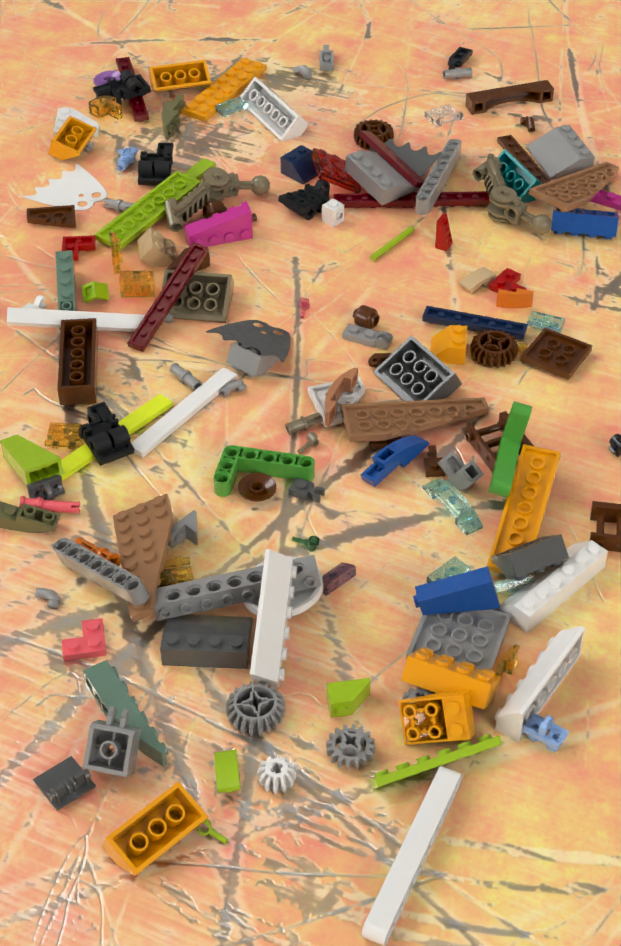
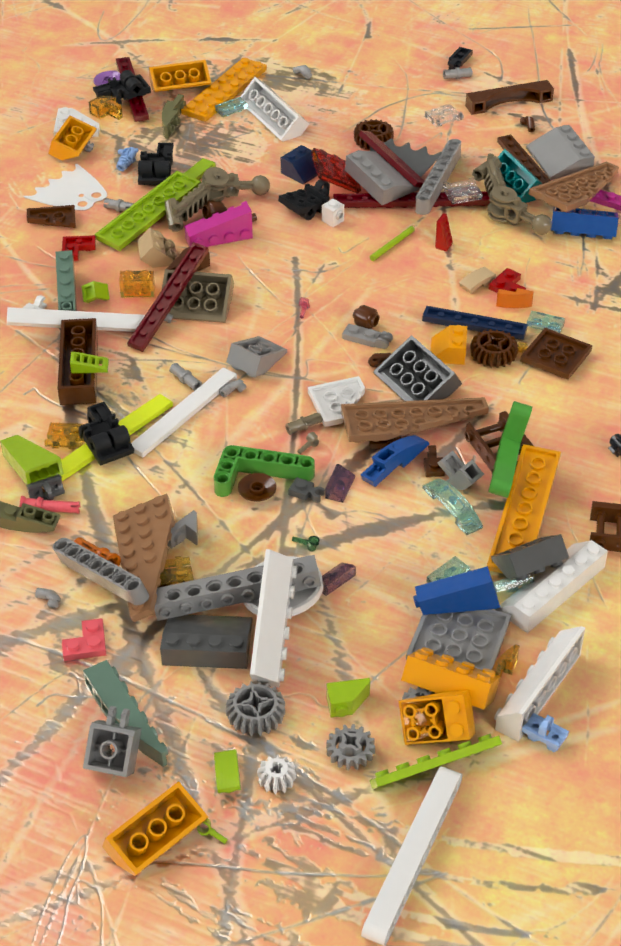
(64, 783): dark grey hinge -> none
(88, 363): none -> lime slope
(116, 255): clear yellow plate -> none
(251, 336): dark grey piece -> none
(326, 59): light grey hinge -> none
(339, 484): none -> slope
(346, 383): nougat slope -> none
(458, 194): none -> clear plate

